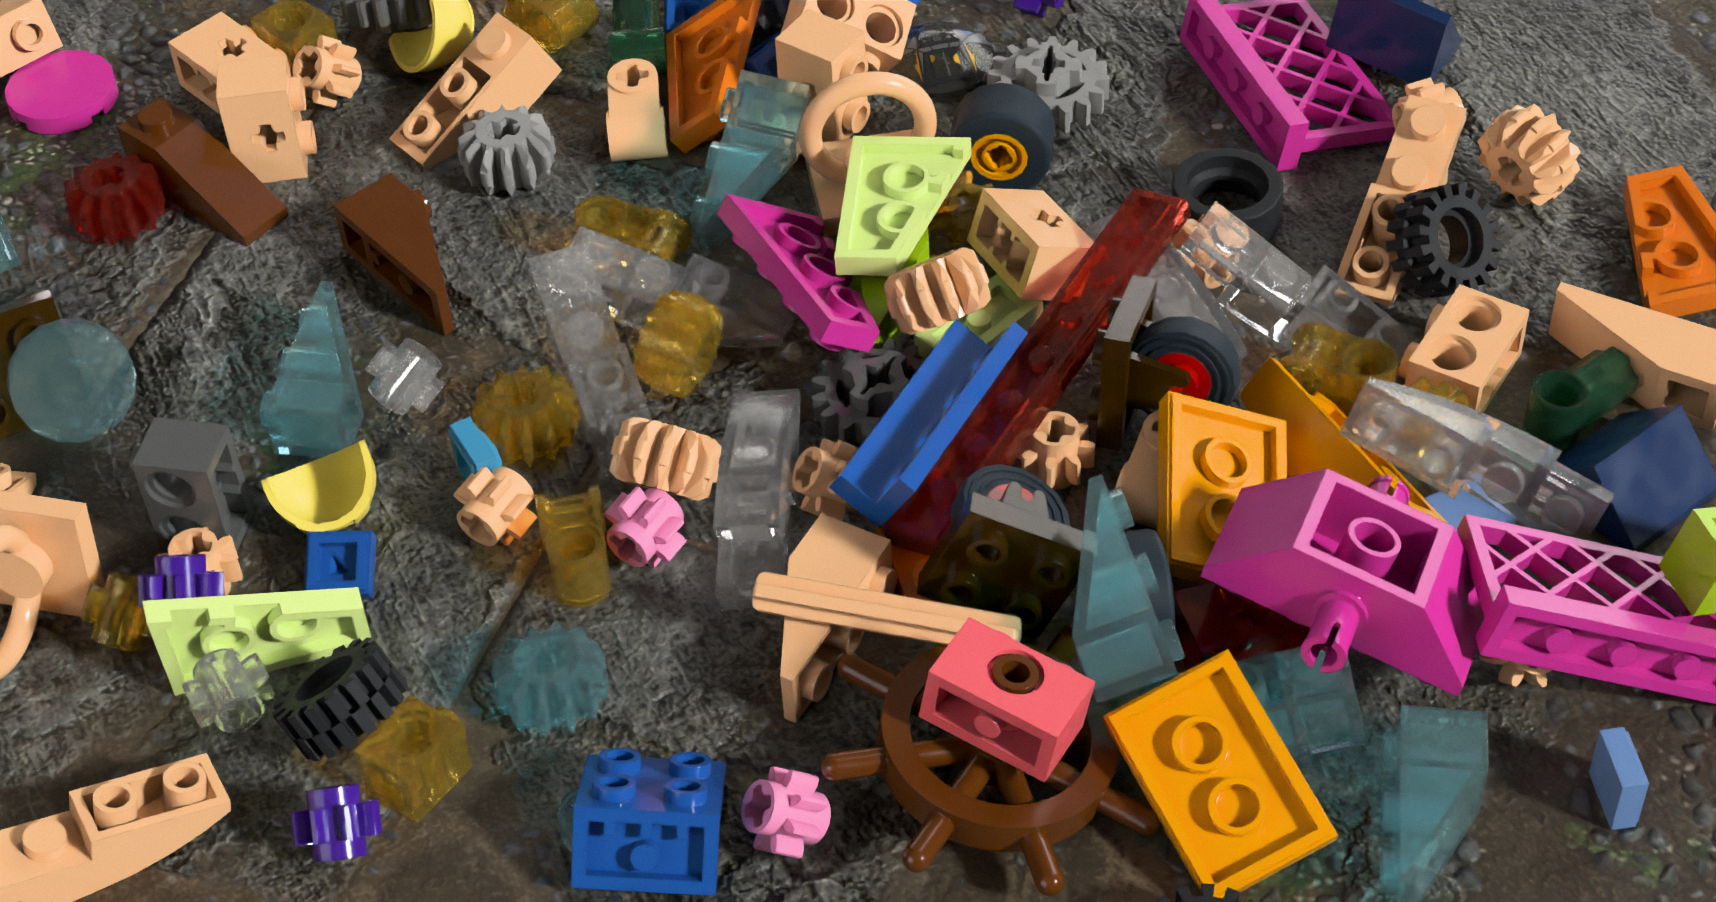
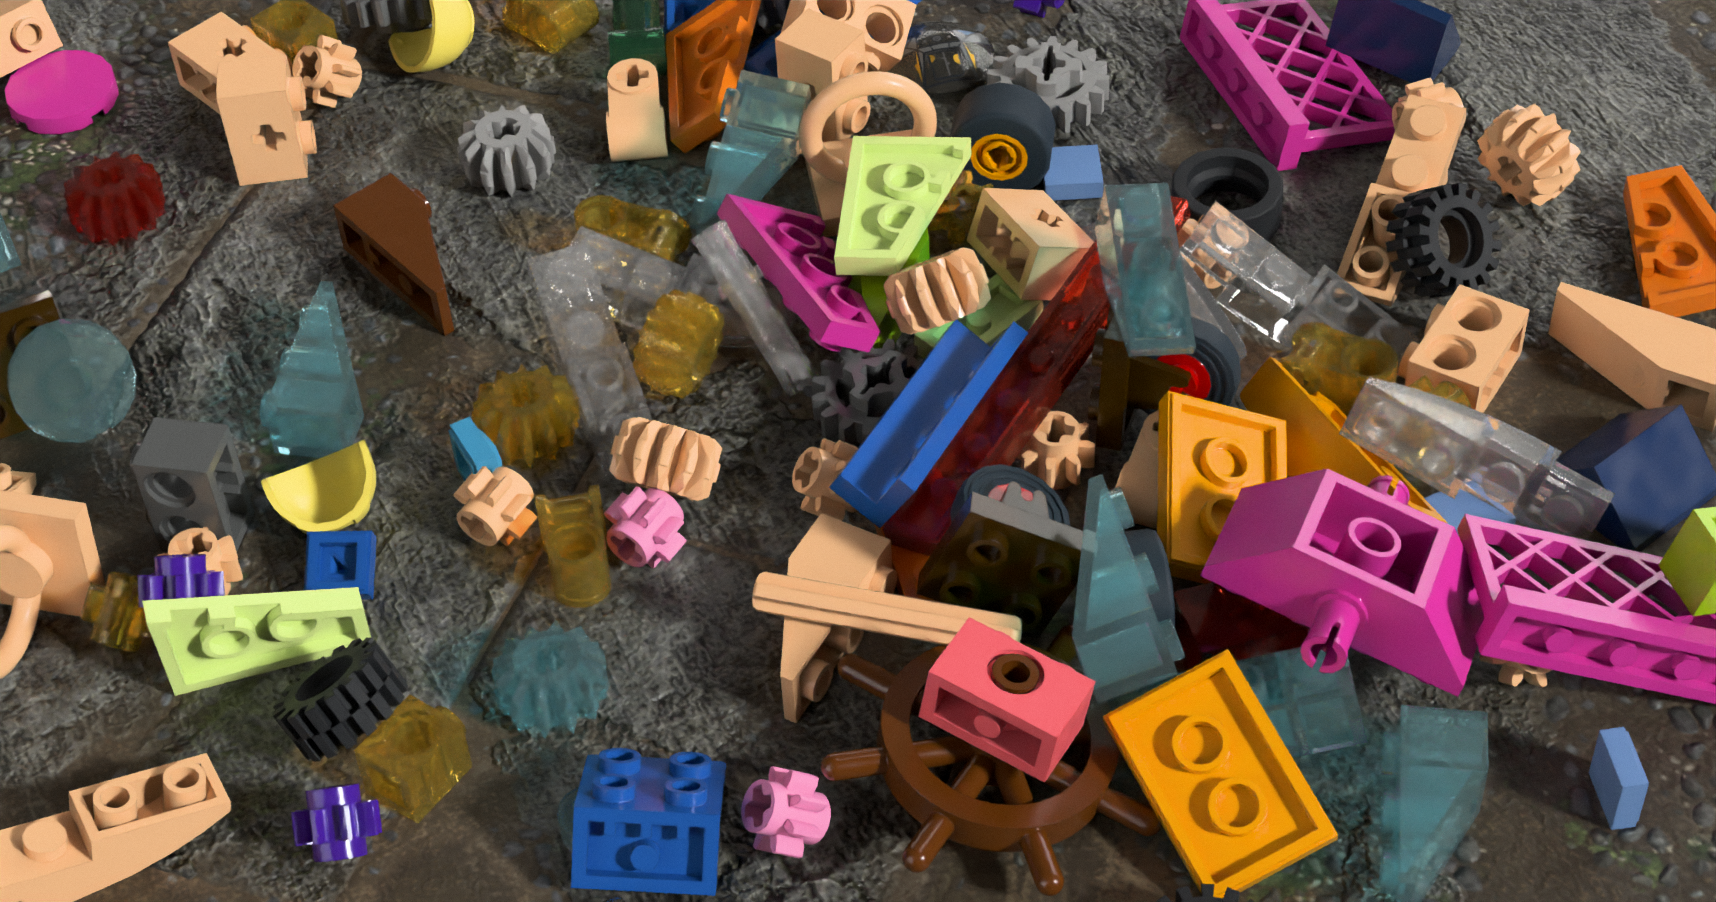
(201, 172): reddish brown slope -> none
(228, 690): clear gear -> none
(405, 376): clear gear -> none
(495, 69): light nougat slope -> none
(755, 307): none -> clear pin
(755, 492): clear slope -> none
(1074, 173): none -> medium blue tile
(1144, 269): none -> clear light blue slope
(1572, 399): clear green piece -> none

